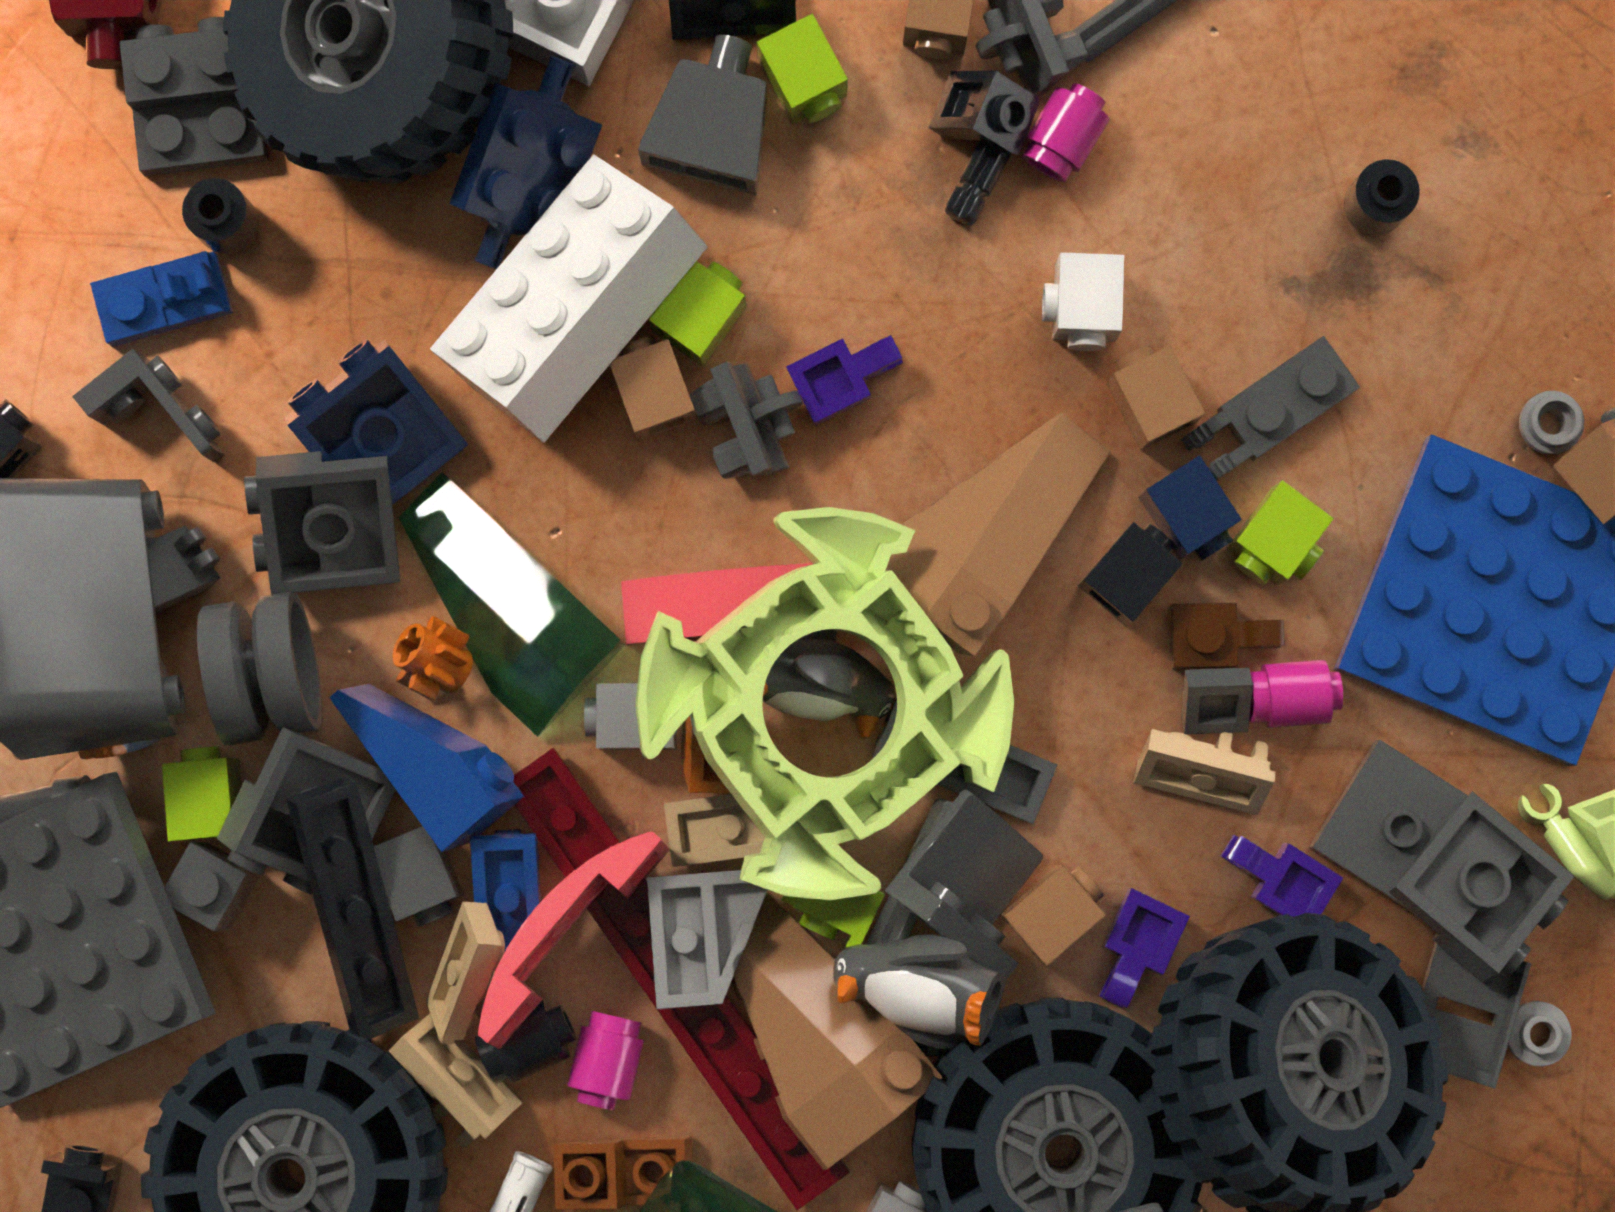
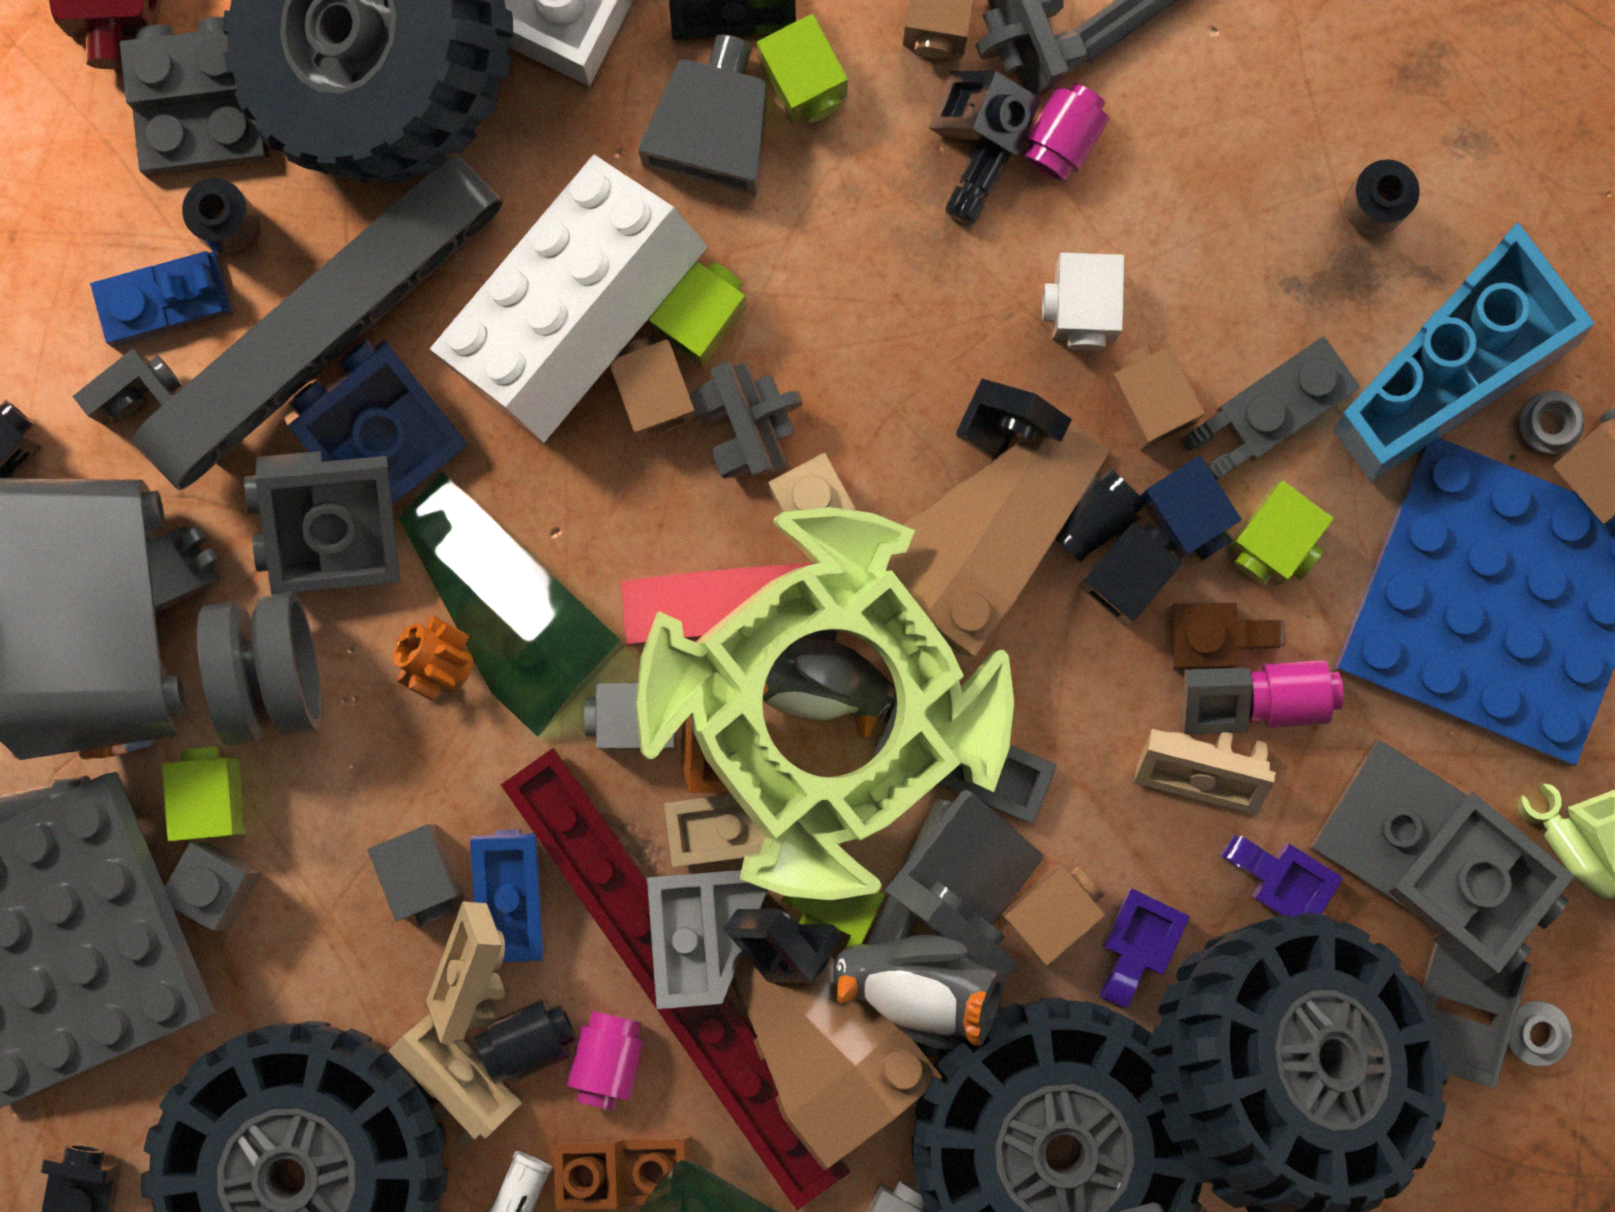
(260, 821): dark grey plate -> none
(316, 322): none -> dark grey beam
(353, 907): black plate -> none
(438, 771): blue slope -> none
(508, 997): coral slope -> none
(522, 158): dark blue plate -> none
(780, 945): none -> black bracket
(810, 487): none -> tan brick
(834, 379): dark purple plate -> none
(1006, 412): none -> black bracket
(1101, 514): none -> black cone
(1473, 350): none -> dark azure wedge

